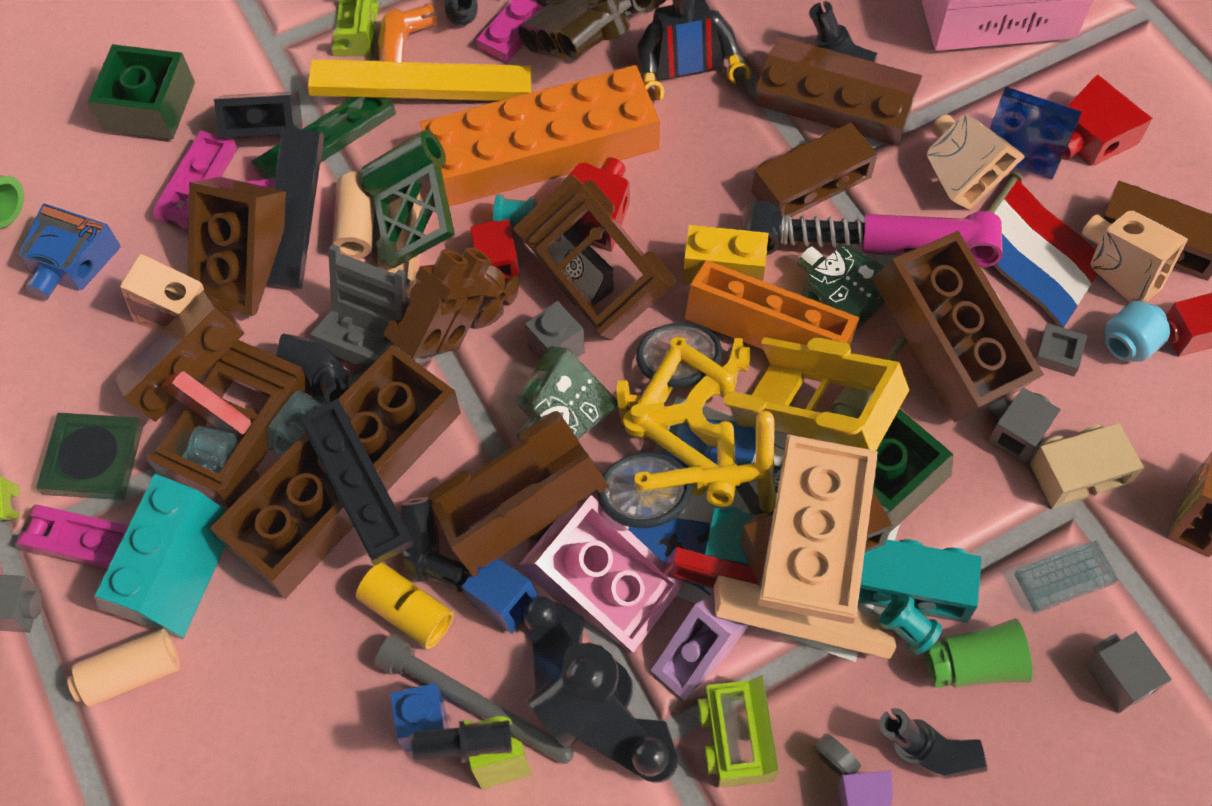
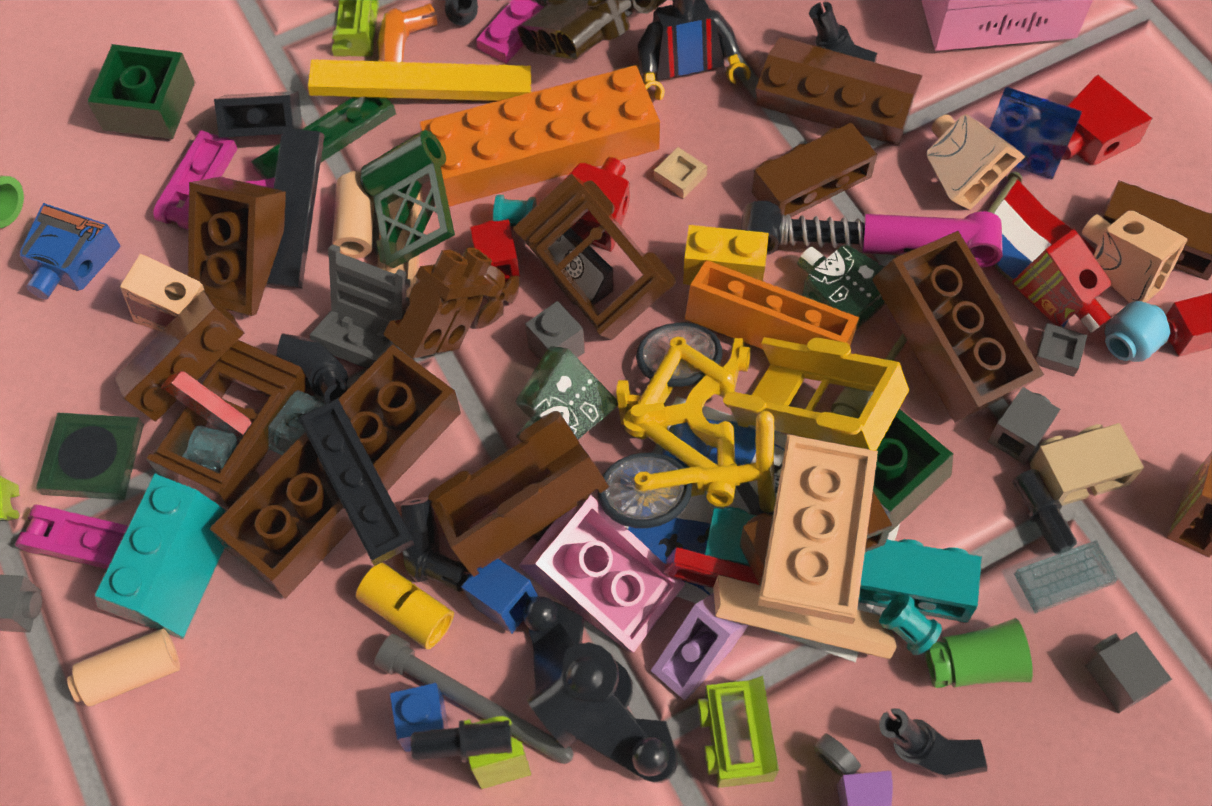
(680, 172): none -> tan tile
(1045, 511): none -> black axle
(1066, 282): none -> red torso

